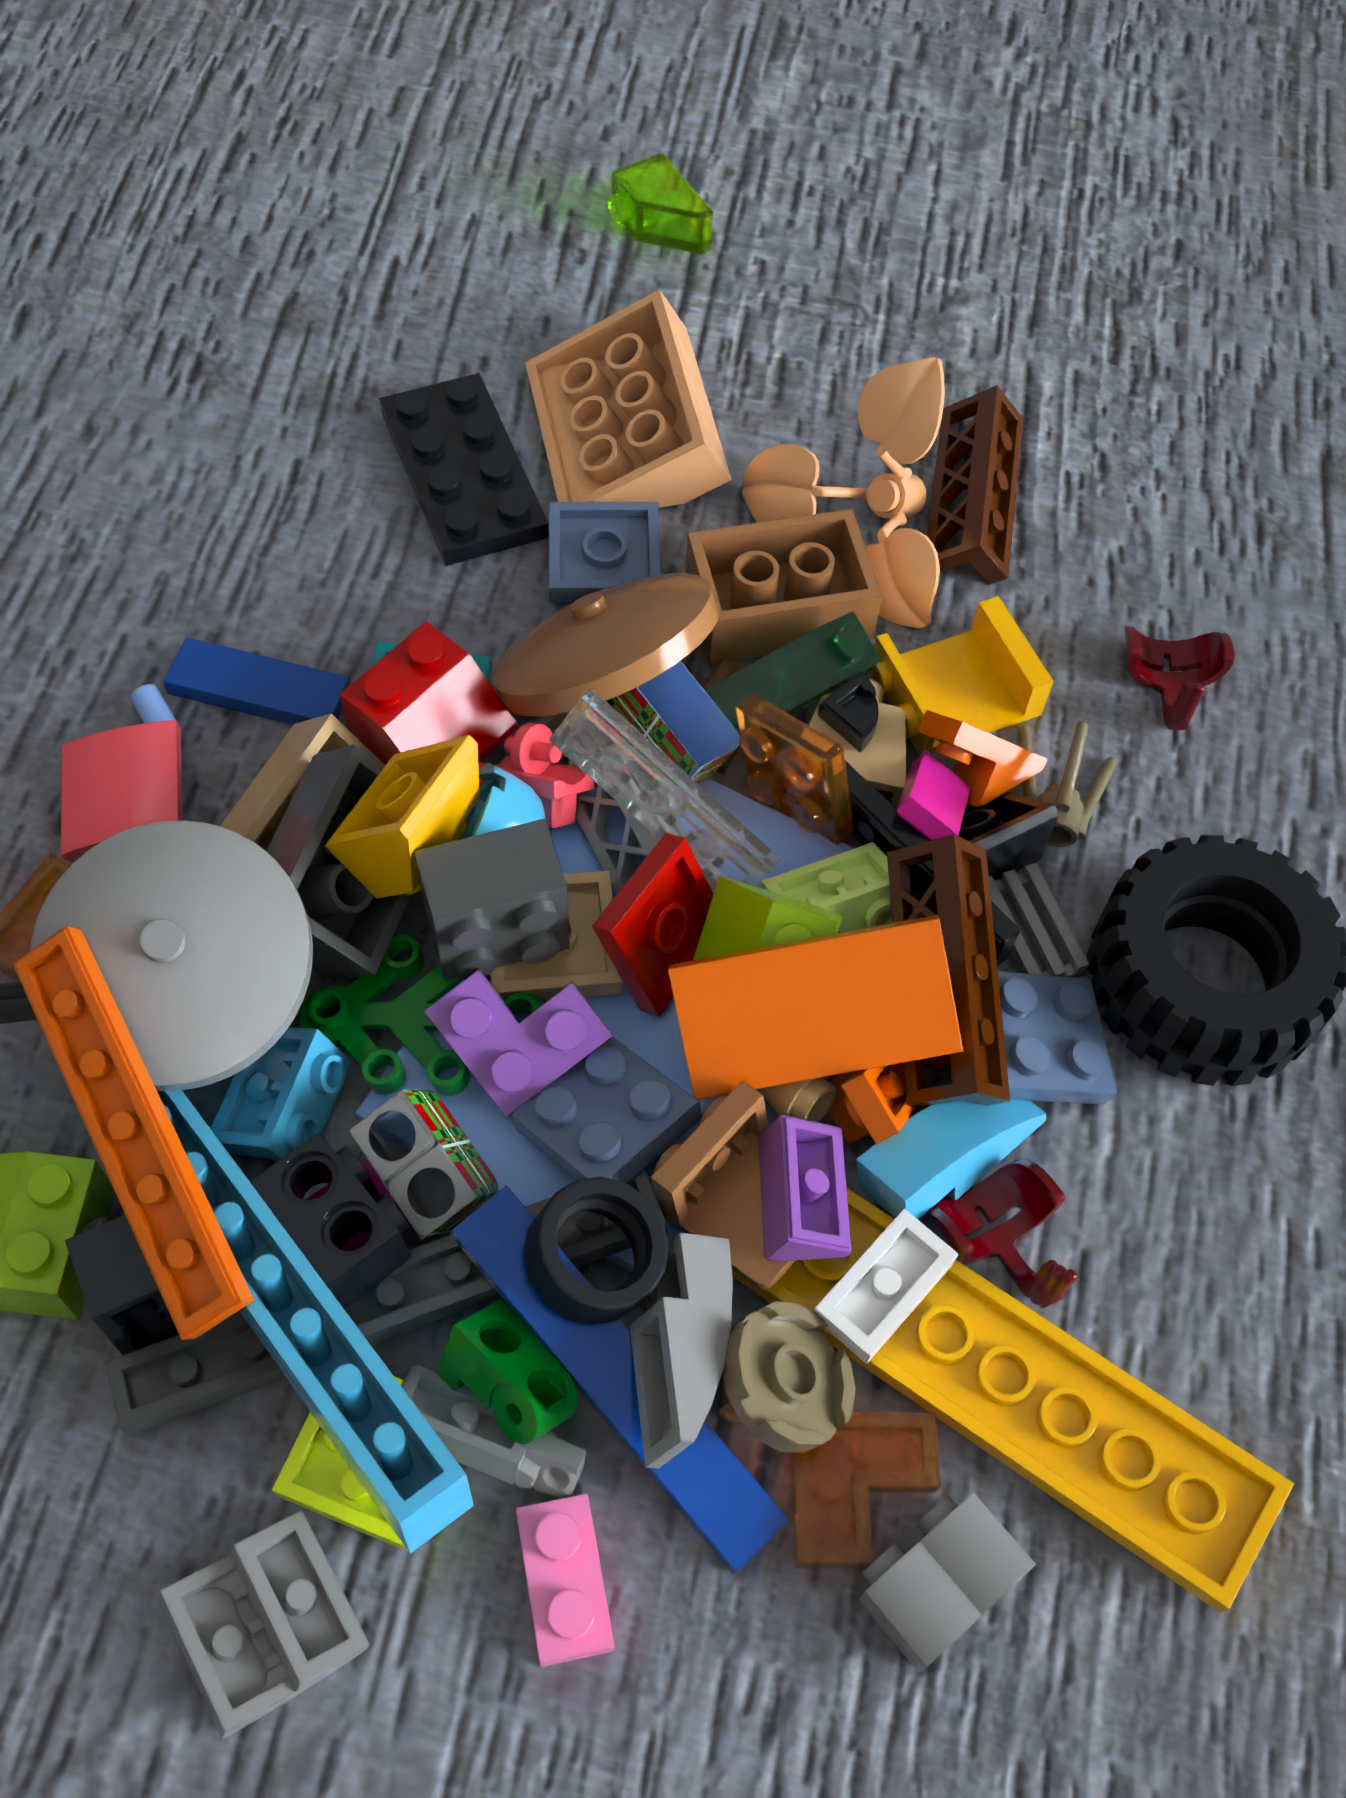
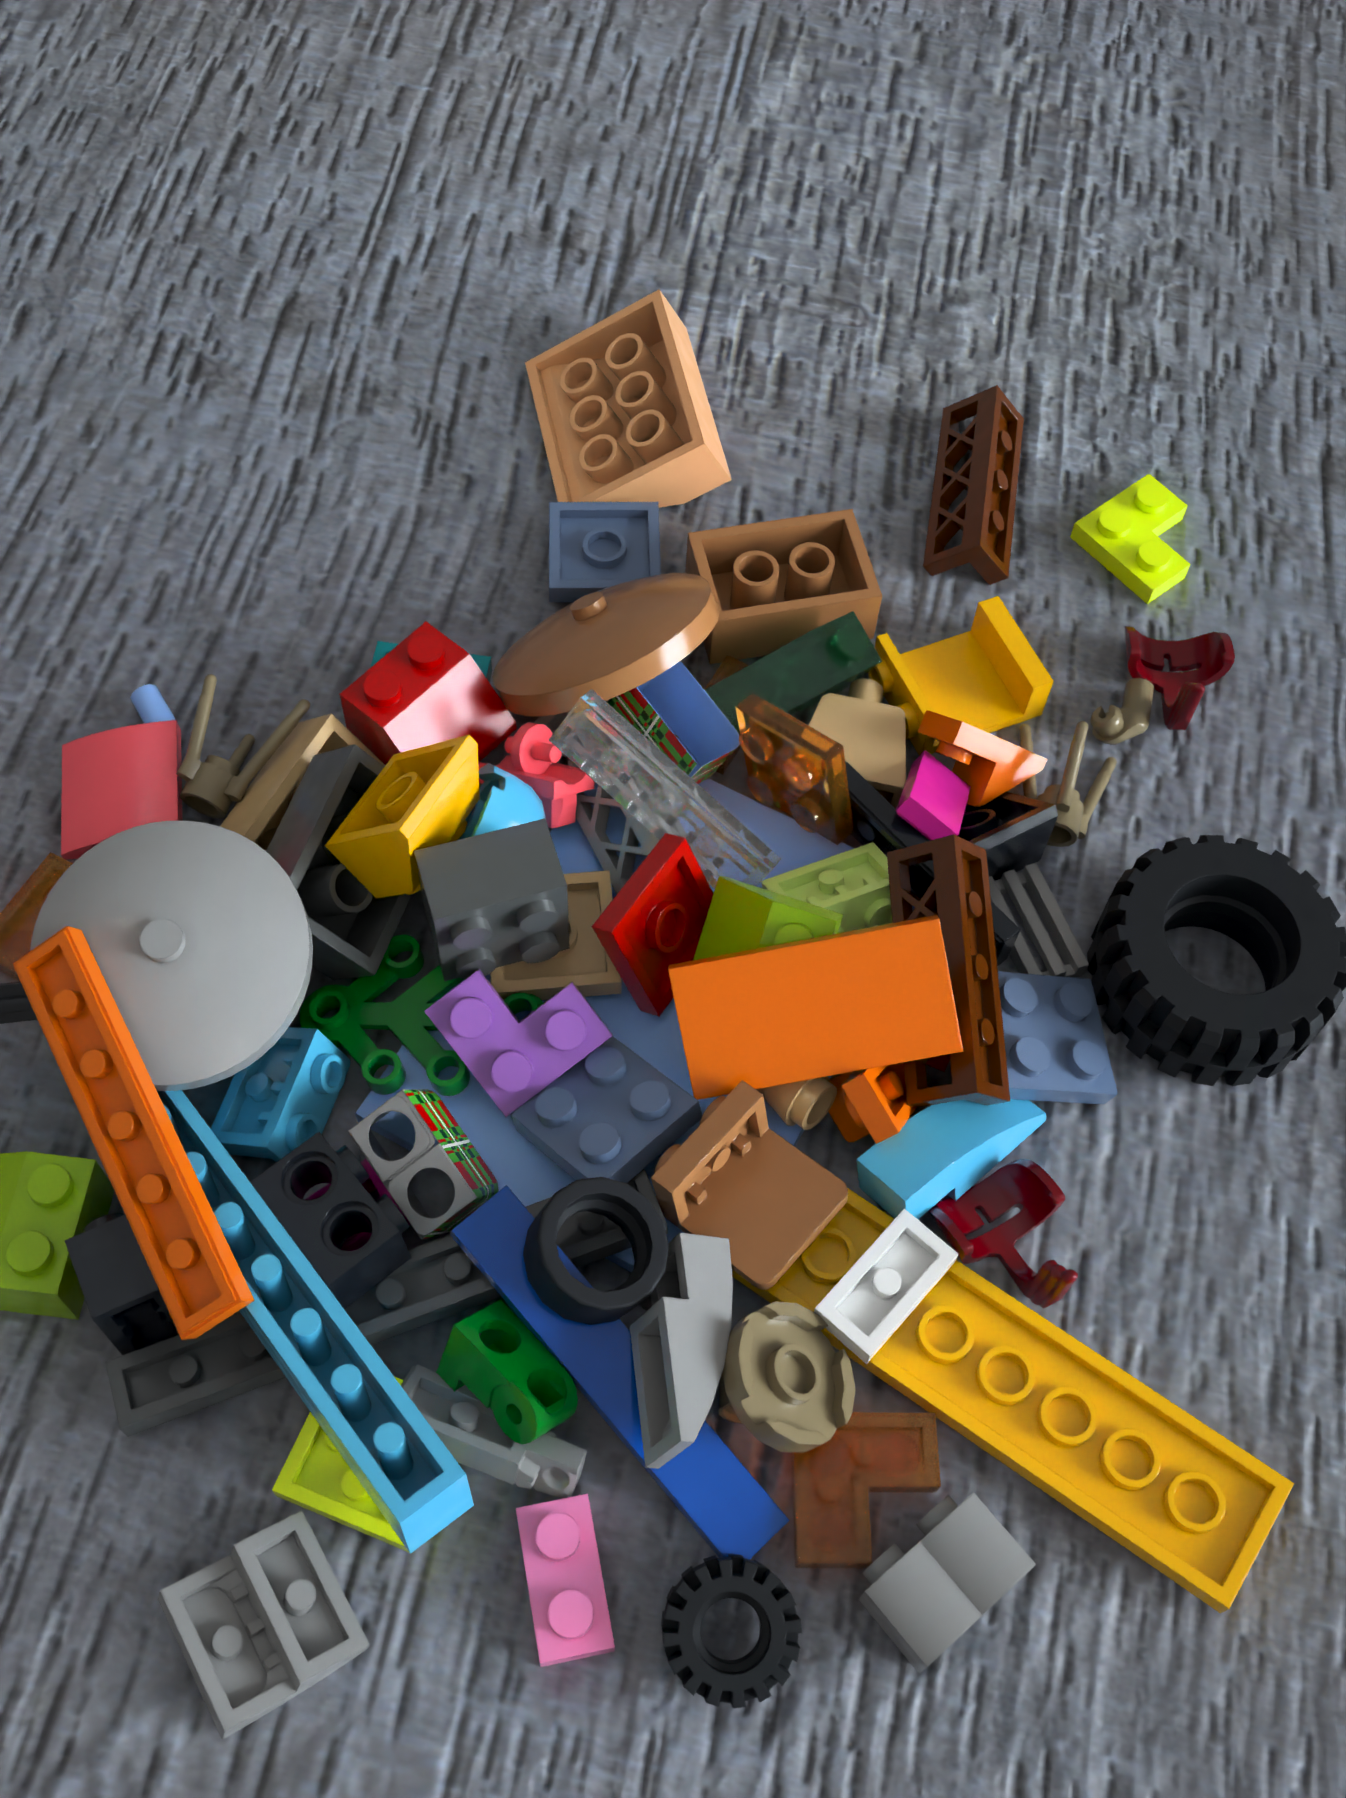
(218, 781): none -> dark tan plant
(253, 683): blue tile -> none
(463, 469): black plate -> none
(660, 206): clear neon green slope -> none
(769, 1659): none -> black tyre
(803, 1191): medium lavender slope -> none
(852, 711): black tile -> none
(904, 414): light nougat plant -> none
(1126, 539): none -> neon yellow plate
(1130, 719): none -> dark tan arm

